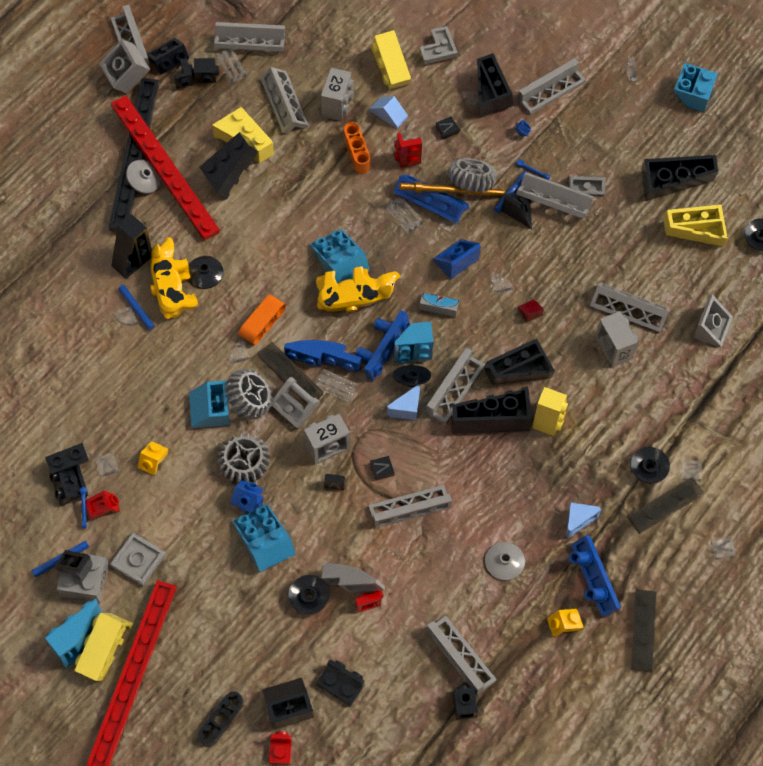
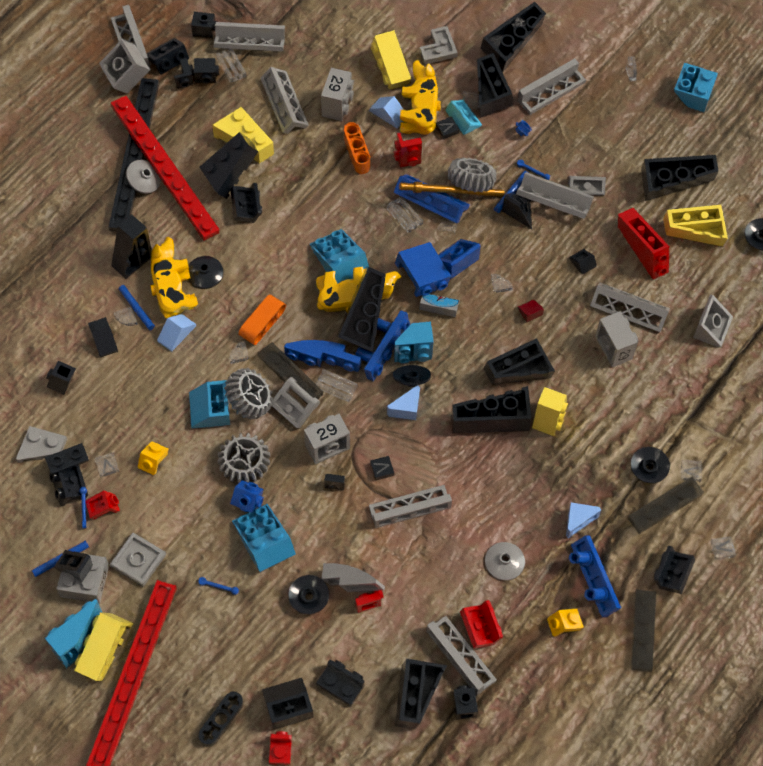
(40, 444): none -> light grey wing
(60, 377): none -> black brick
(103, 337): none -> black slope
(175, 331): none -> light blue slope
(202, 581): none -> blue hinge
(203, 24): none -> black brick
(246, 203): none -> black bracket
(363, 312): none -> black wedge
(416, 689): none -> black wedge
(424, 101): none -> yellow animal
(424, 268): none -> blue panel
(451, 380): light grey fence -> none
(463, 116): none -> medium azure slope
(481, 625): none -> red bracket
(513, 35): none -> black wedge
(583, 261): none -> black slope
(645, 242): none -> red slope
(674, 570): none -> black bracket

